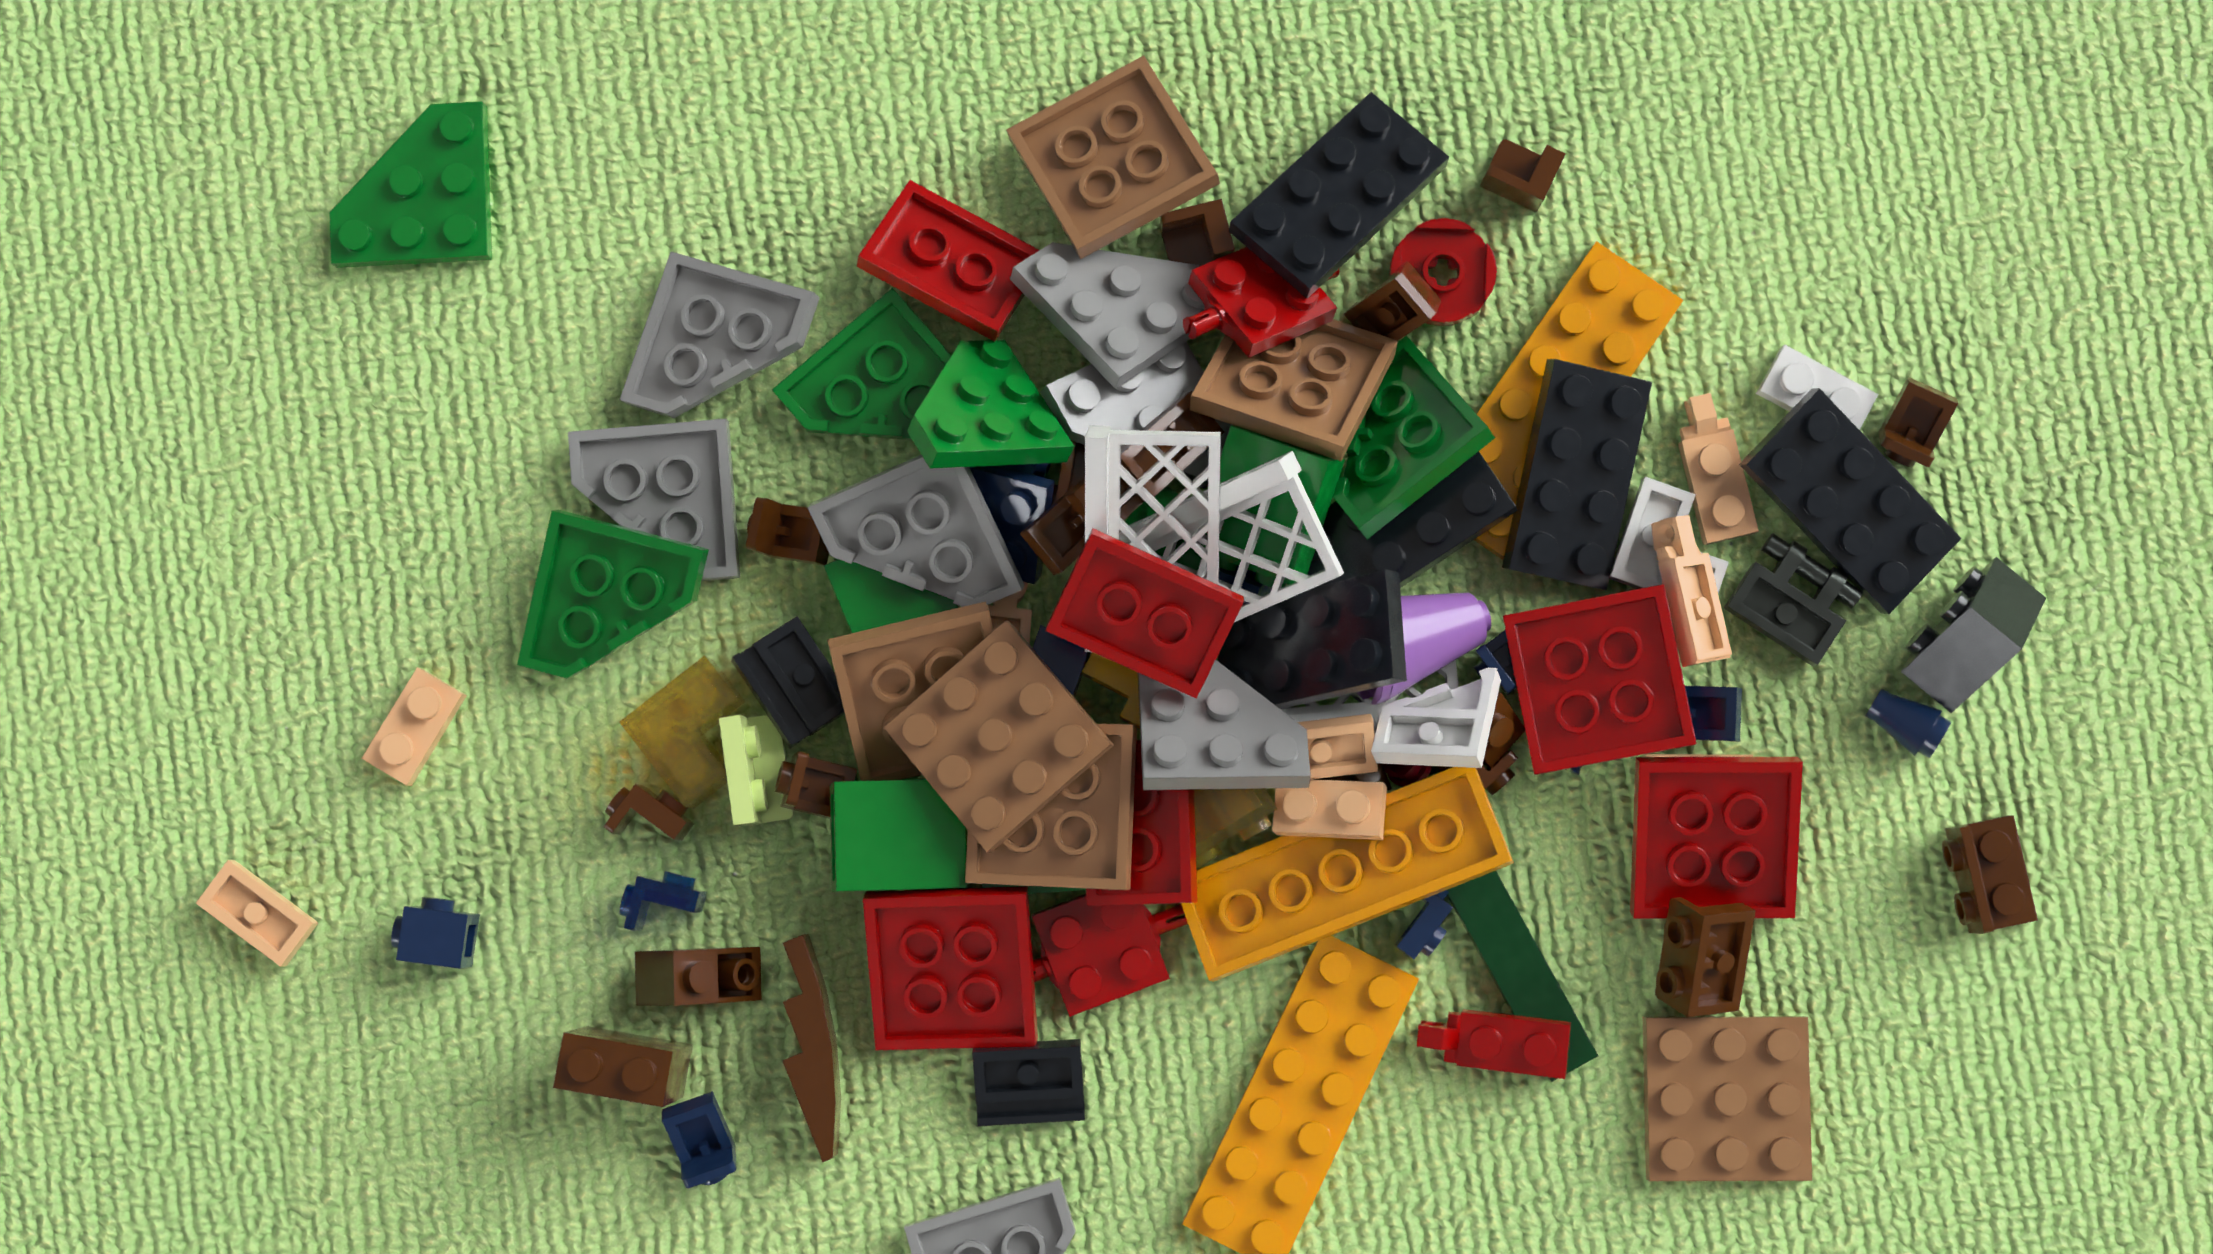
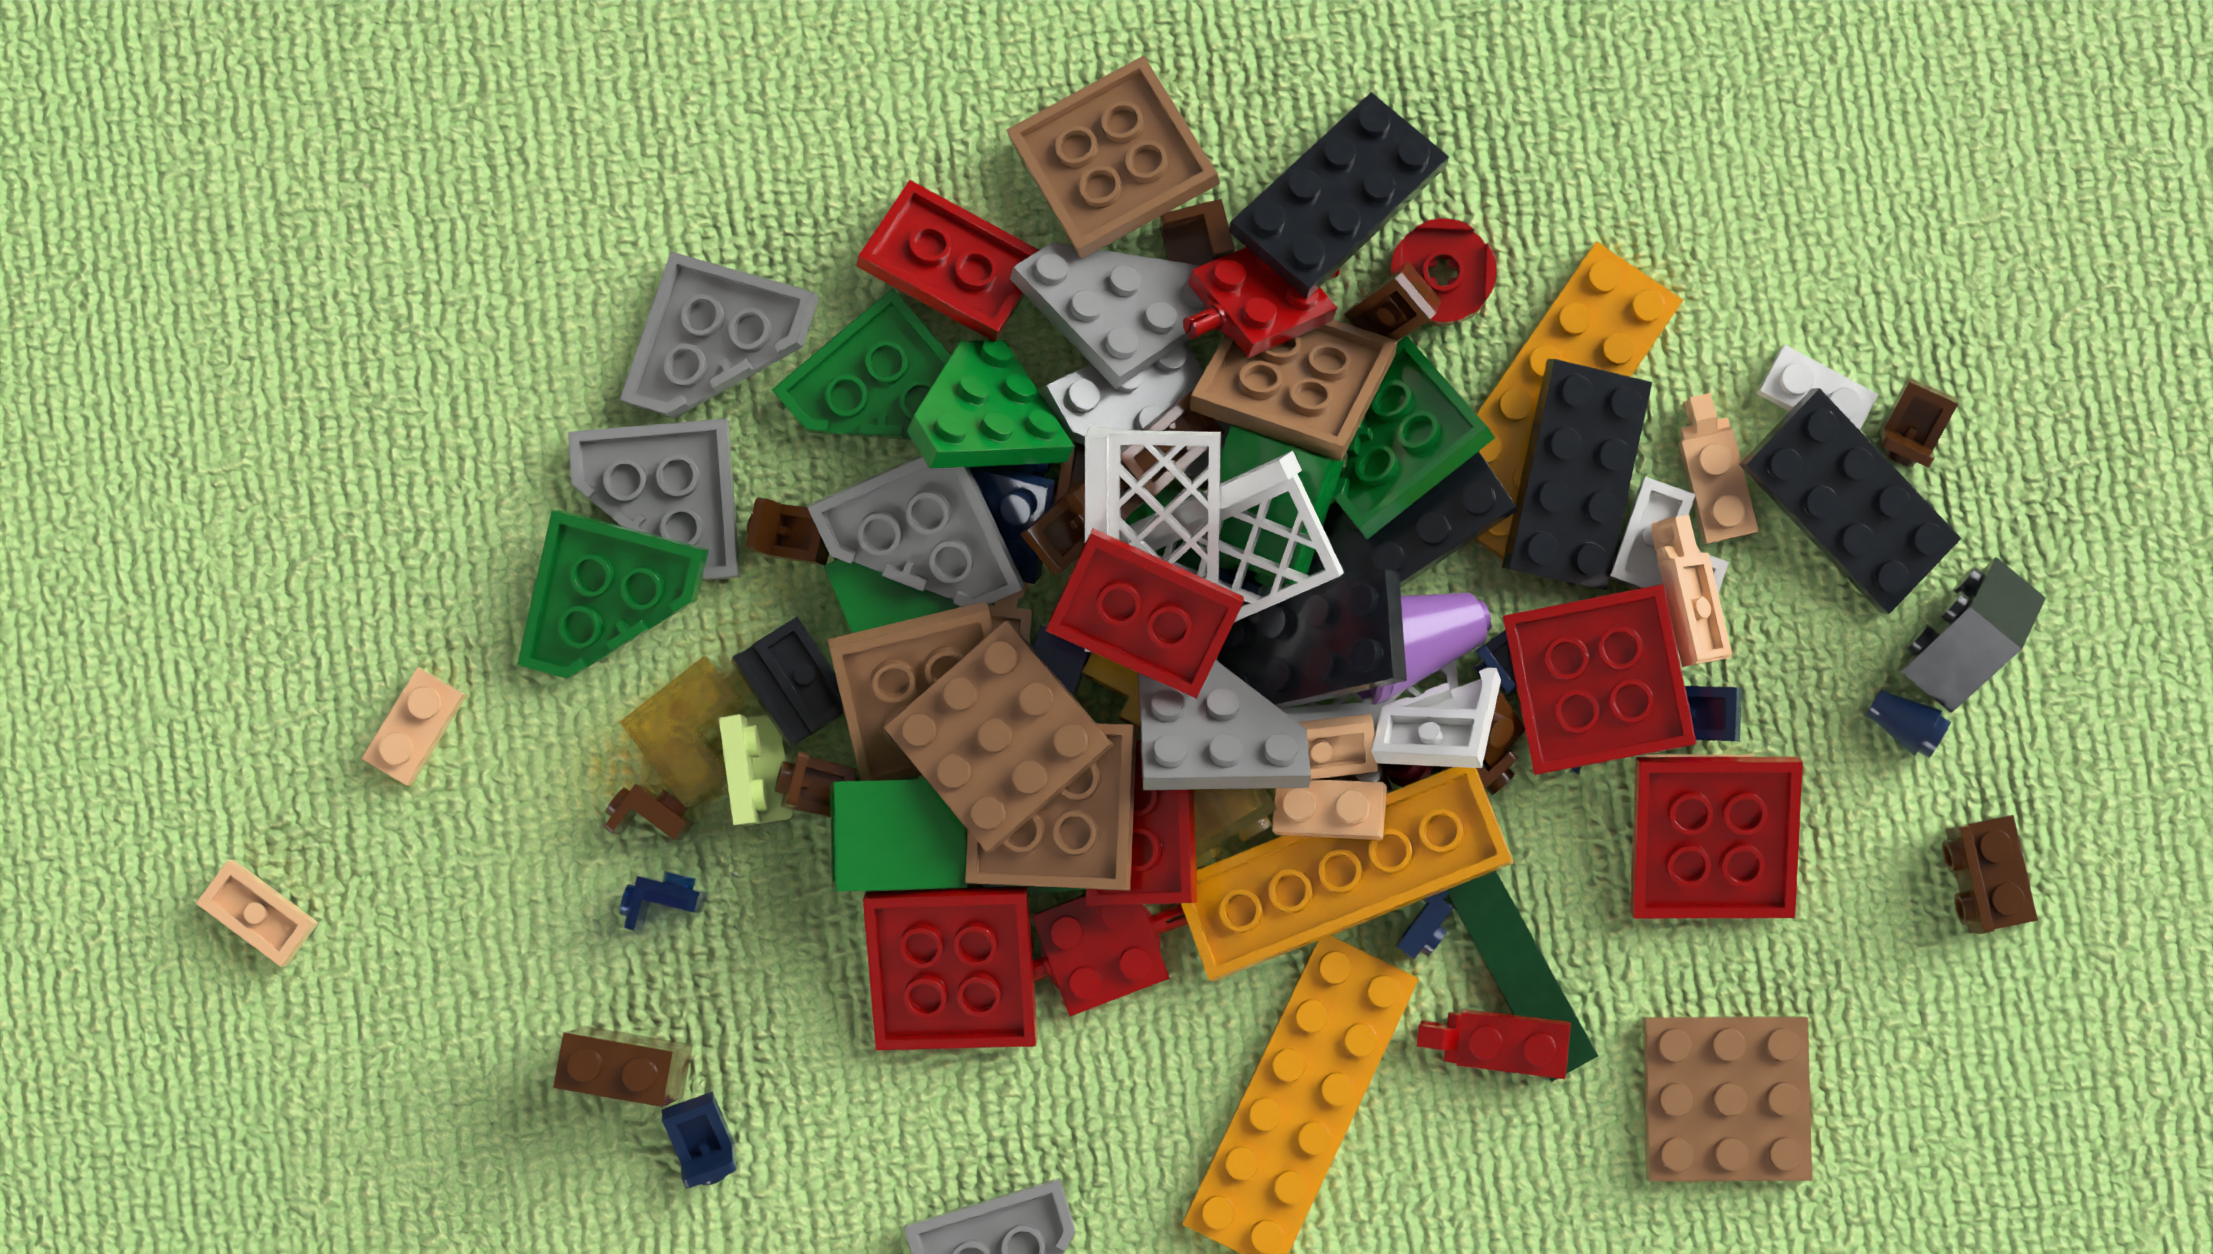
(422, 196): green plate -> none
(435, 934): dark blue brick -> none
(697, 976): reddish brown slope -> none
(815, 1069): reddish brown slope -> none
(1029, 1083): black plate -> none
(1522, 174): reddish brown panel -> none
(1704, 957): reddish brown bracket -> none
(1786, 613): pearl dark grey plate -> none

